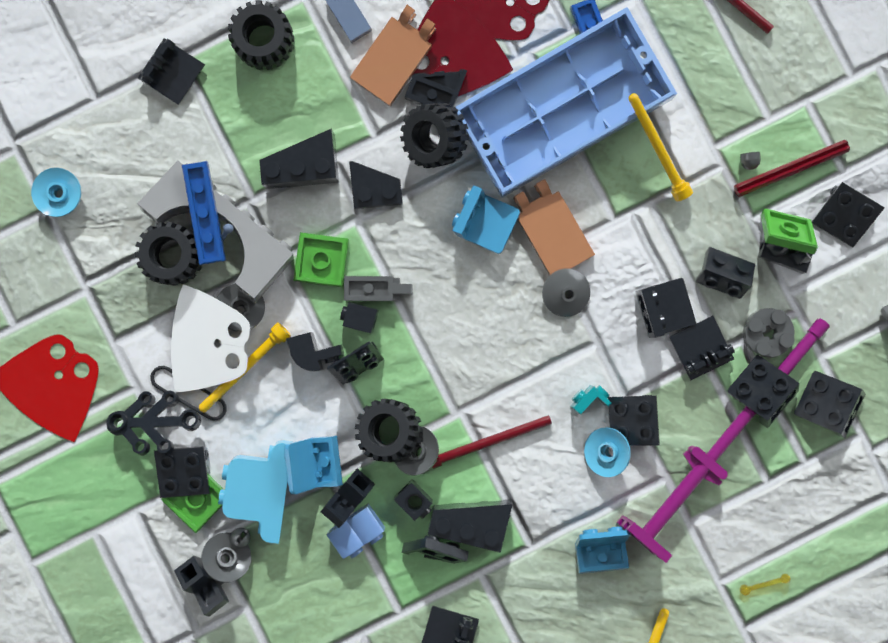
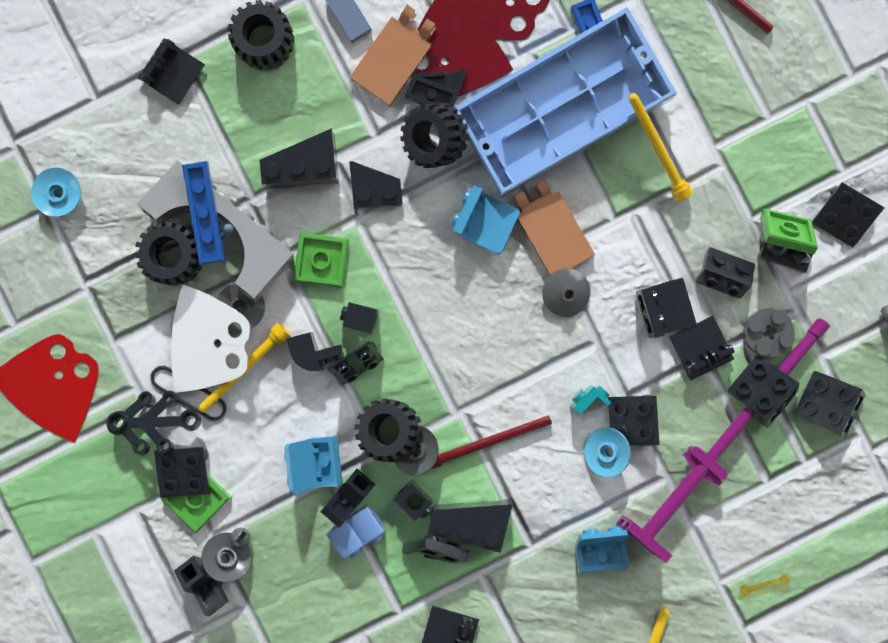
(257, 490): medium azure brick -> none
(374, 288): dark grey hinge -> none
(750, 160): dark grey hinge -> none
(791, 168): dark red axle -> none

